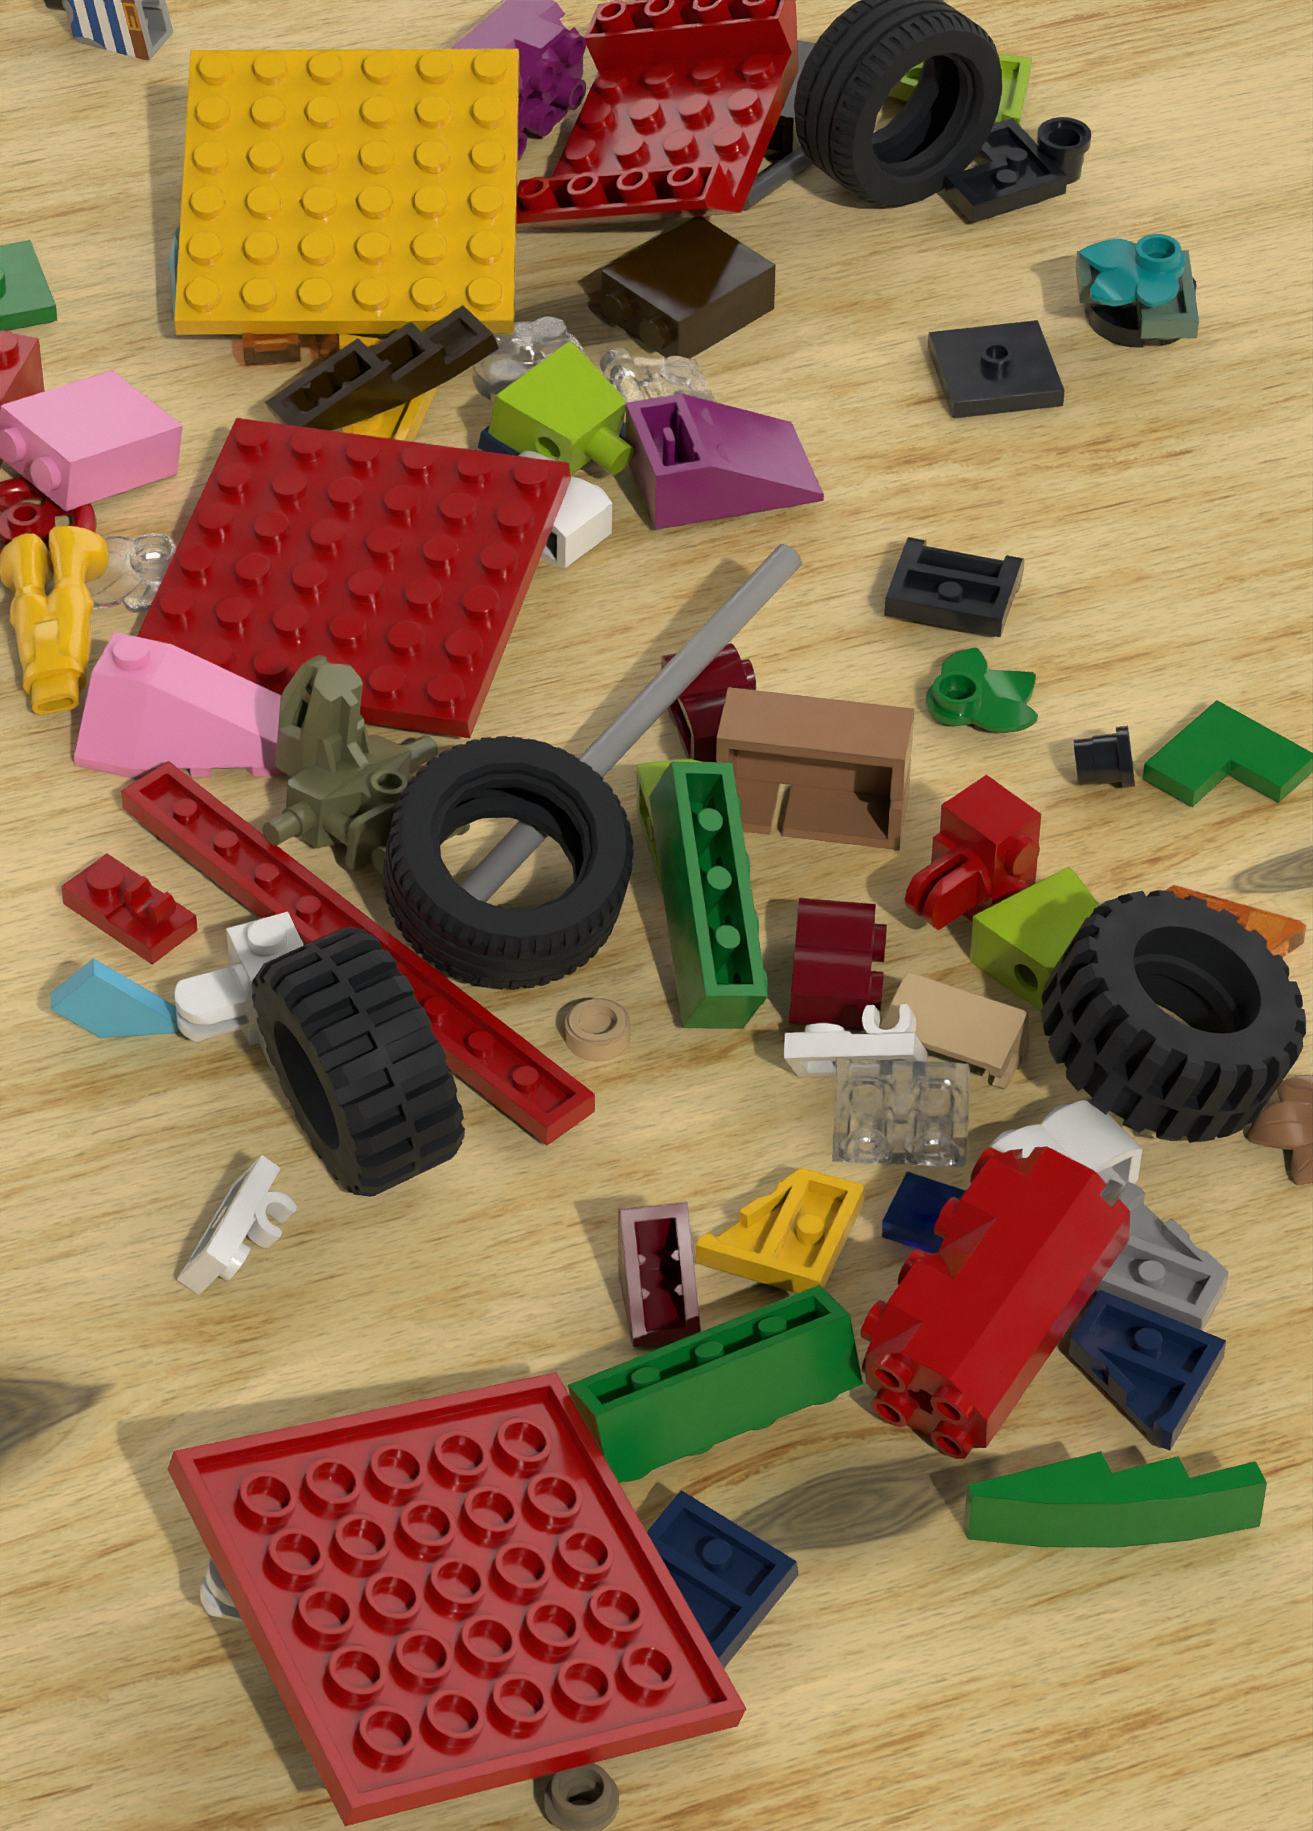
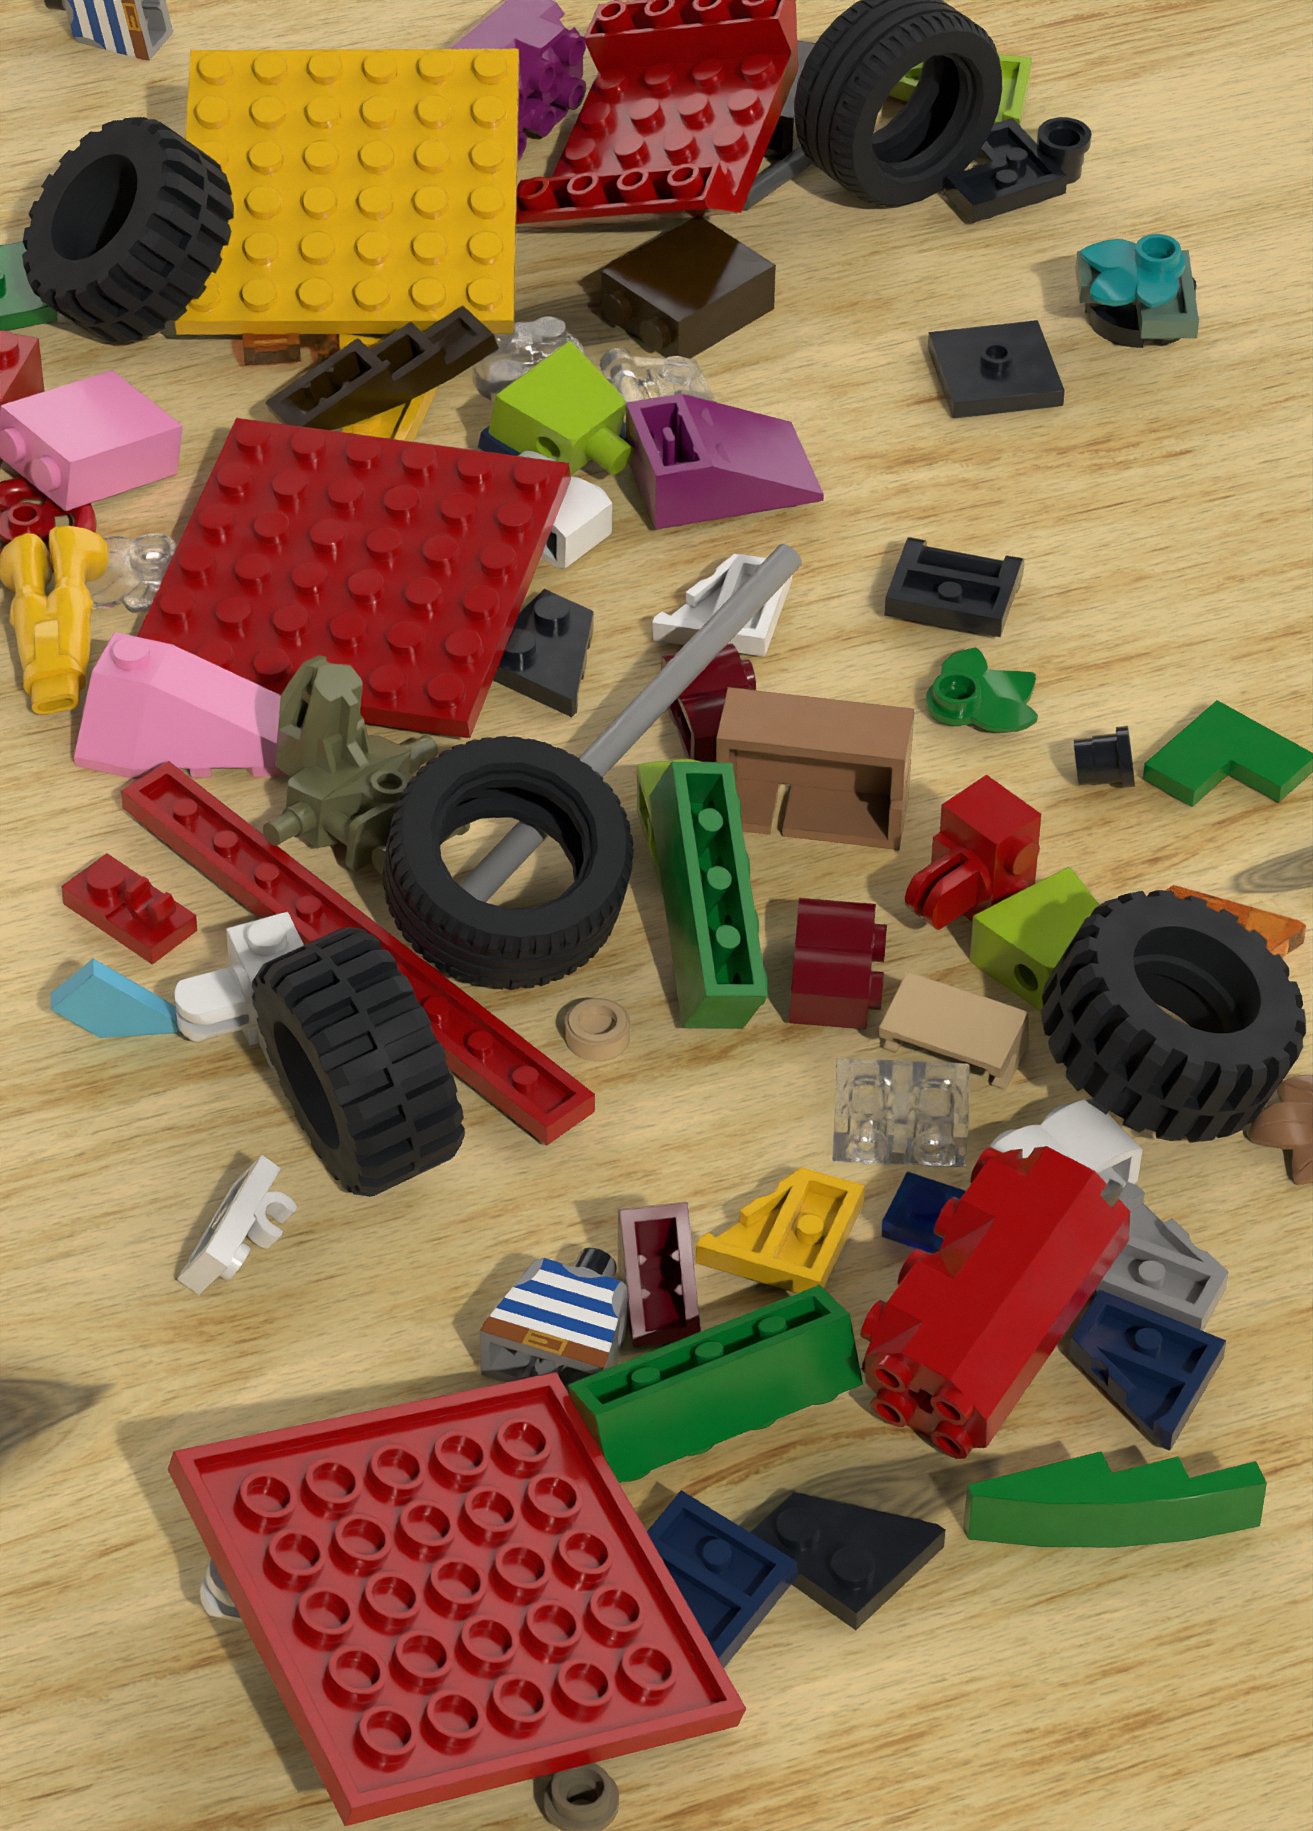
(128, 229): none -> black tyre
(548, 652): none -> black wing
(558, 1321): none -> torso
(710, 595): none -> white wing
(816, 1049): white plate -> none
(848, 1553): none -> black wing

